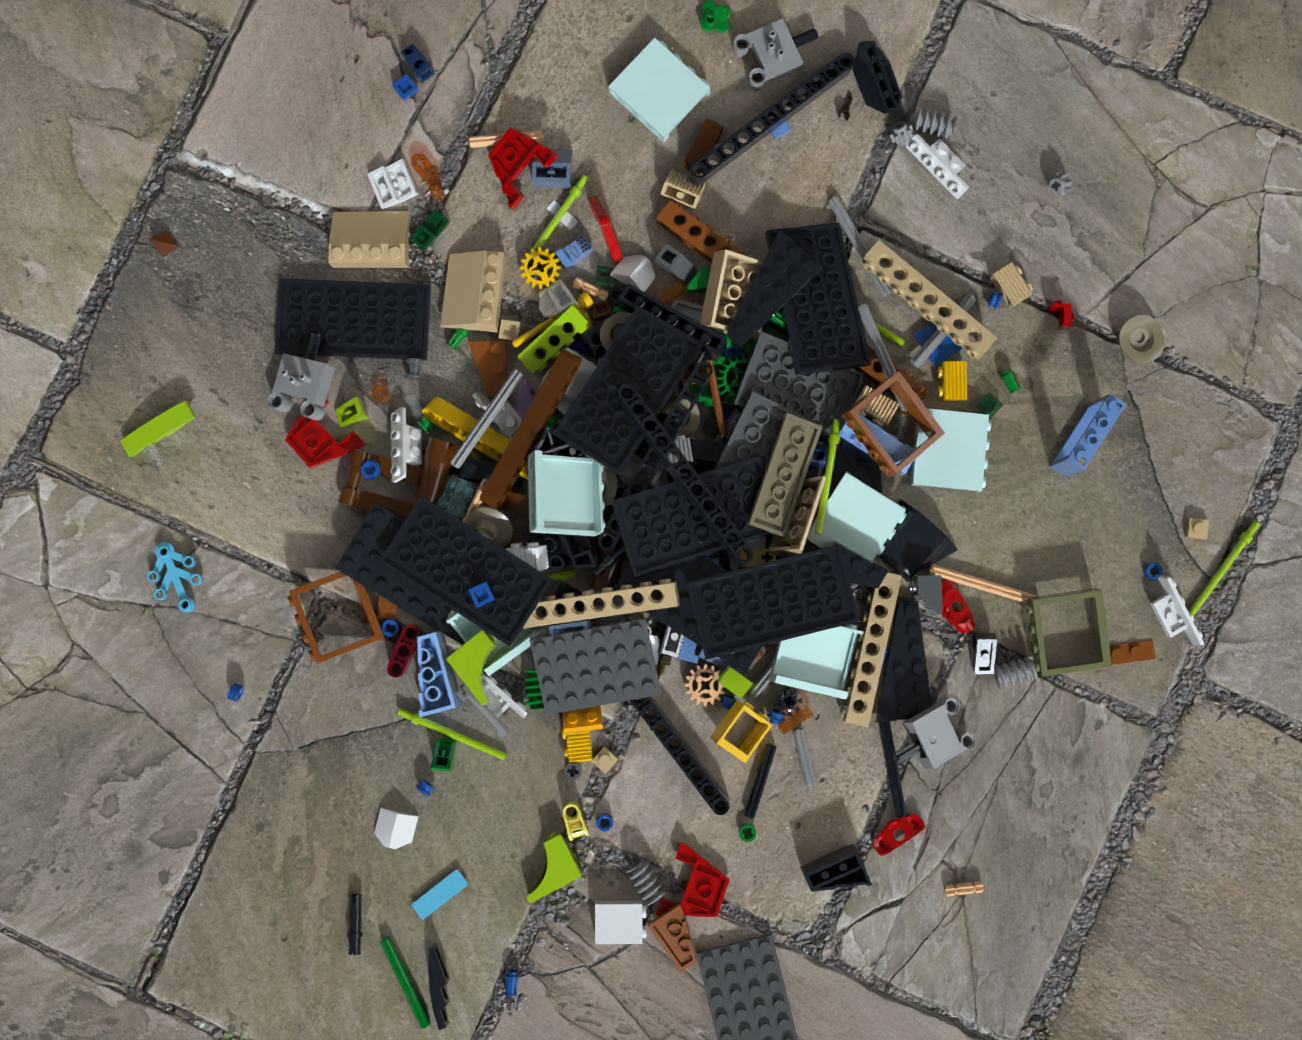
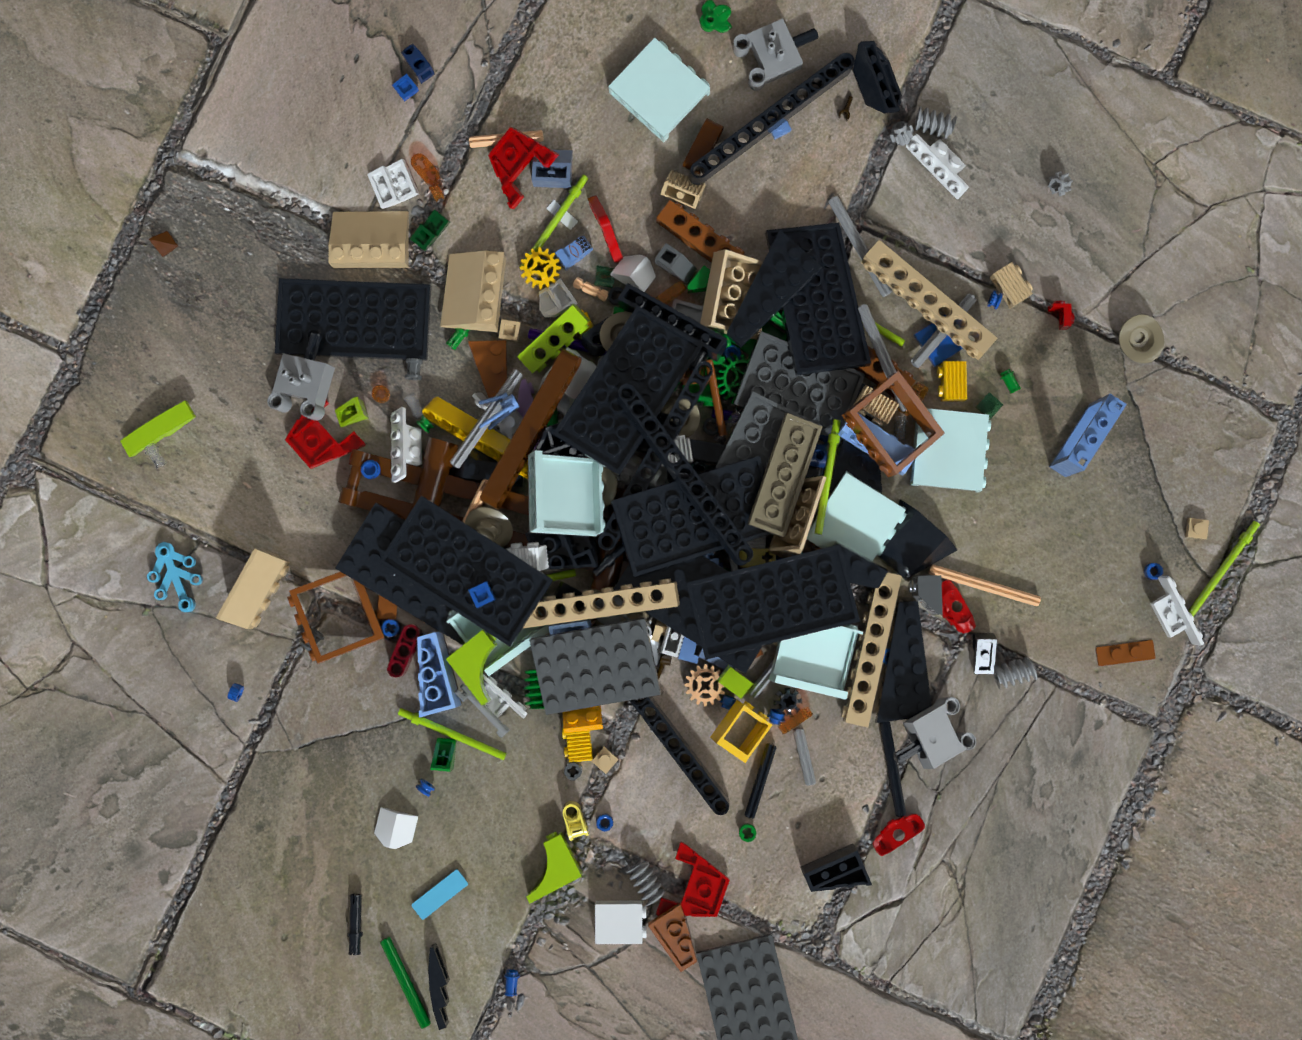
(253, 589): none -> tan slope
(457, 497): clear light blue bracket -> none
(508, 406): none -> medium blue plant
(583, 301): yellow piece -> none
(601, 311): reddish brown slope -> none
(659, 629): none -> tan plate
(964, 888): light nougat axle -> none
(1099, 627): olive window -> none

